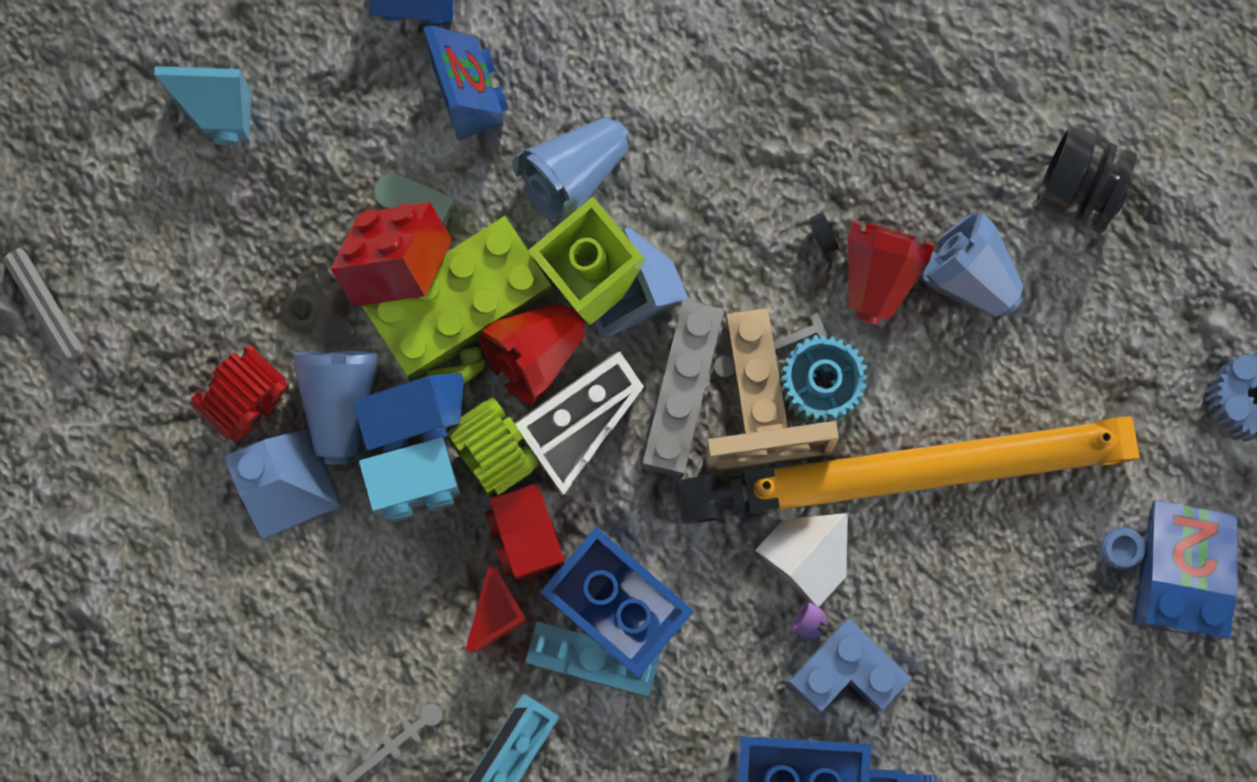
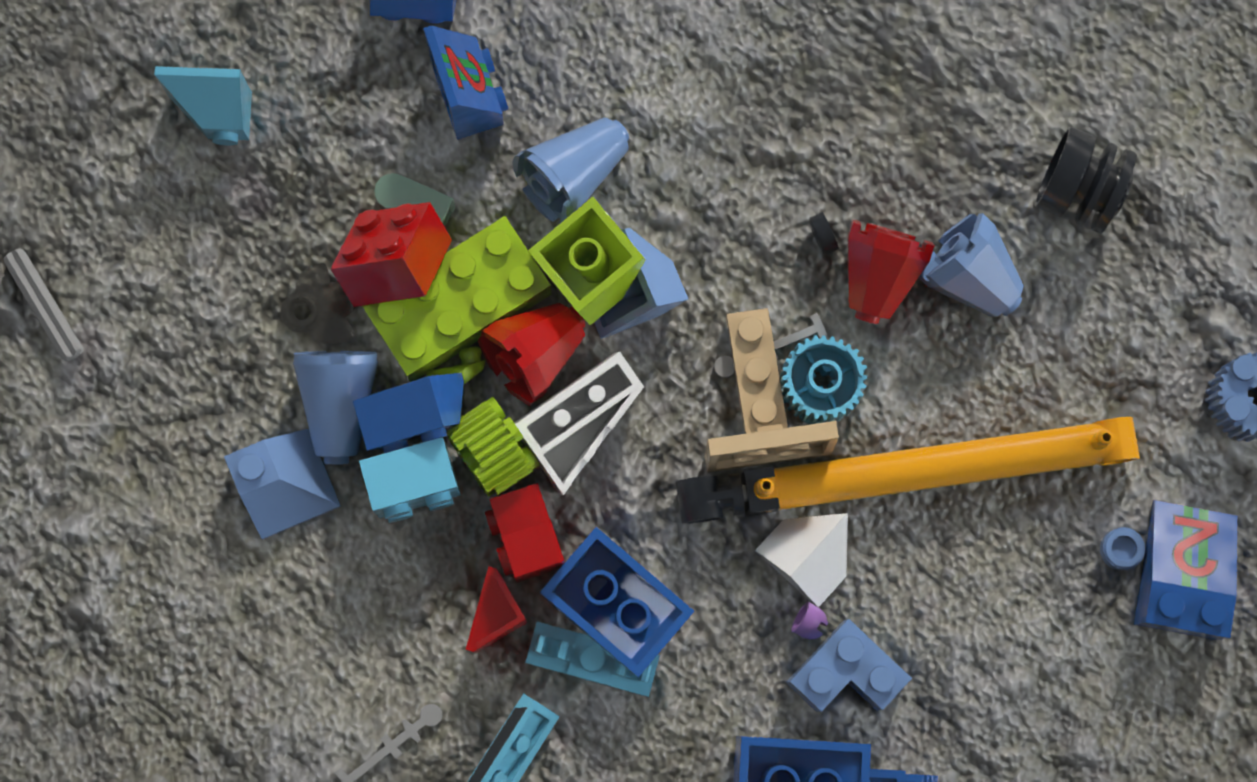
(239, 393): red brick -> none
(682, 389): light grey arch -> none

